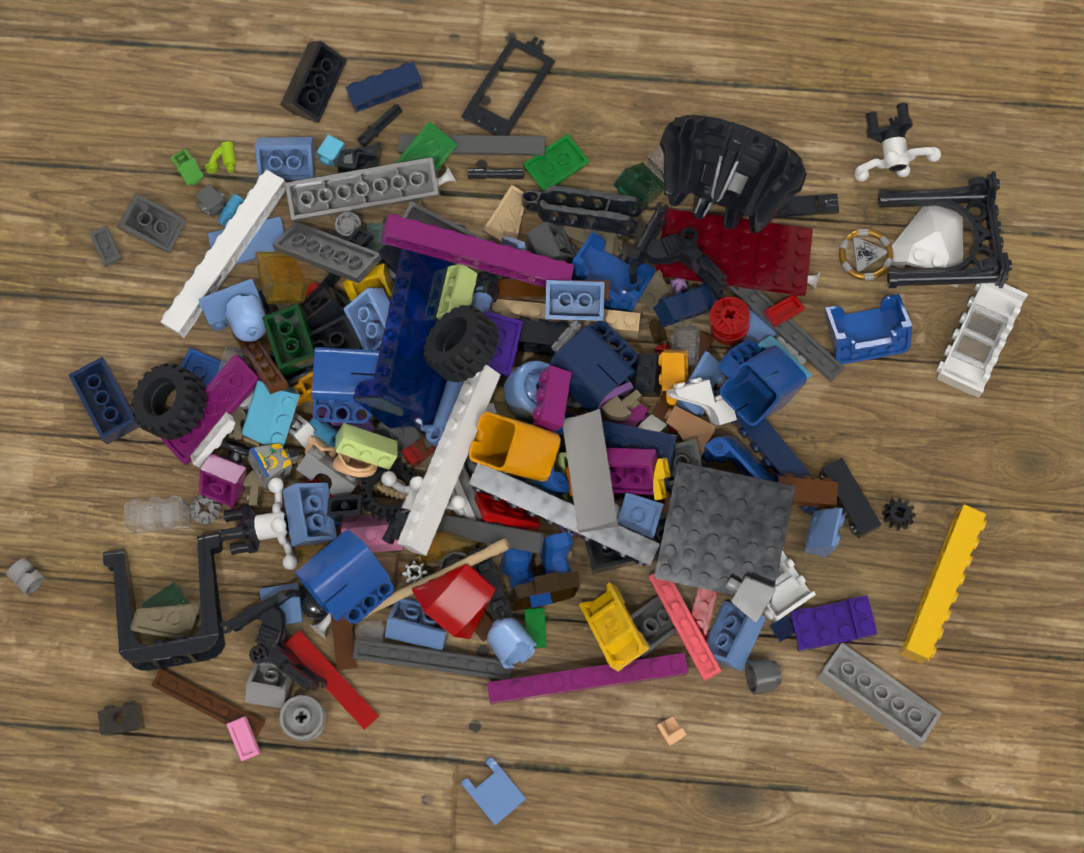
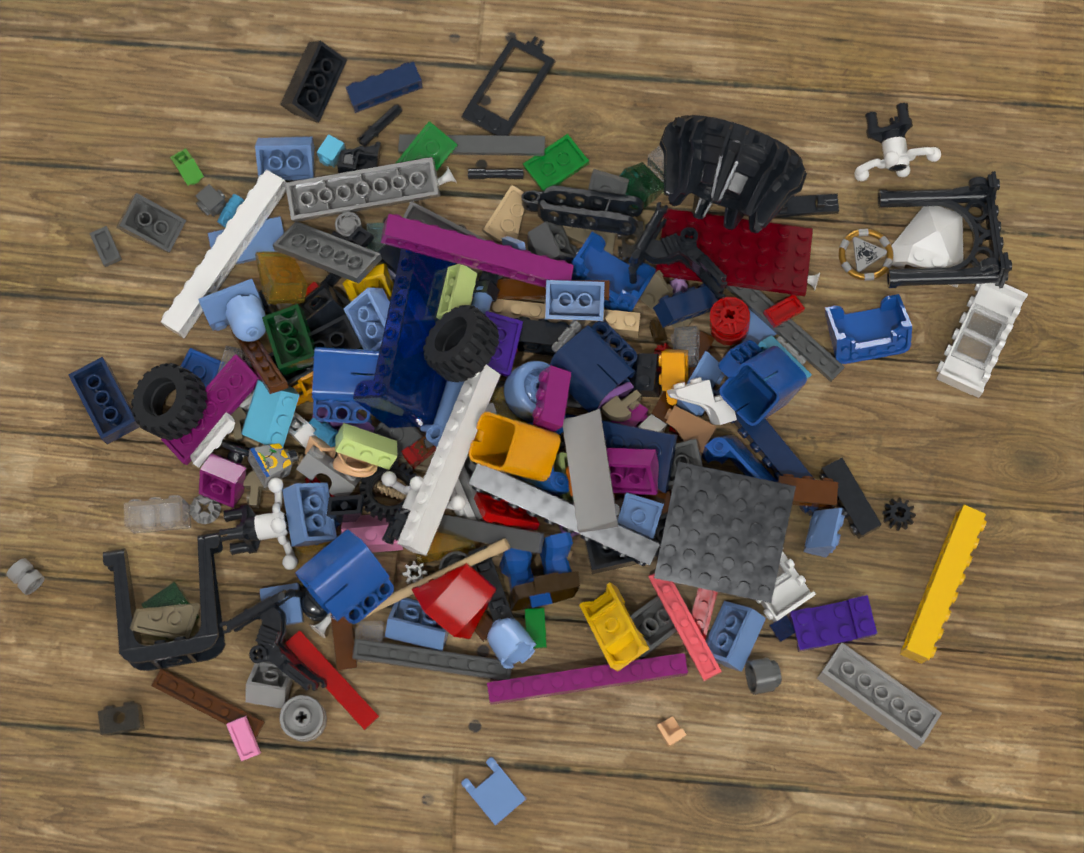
(228, 155): lime plant -> none
(607, 183): none -> dark grey plate
(661, 471): yellow slope -> none
(750, 596): light grey torso -> none

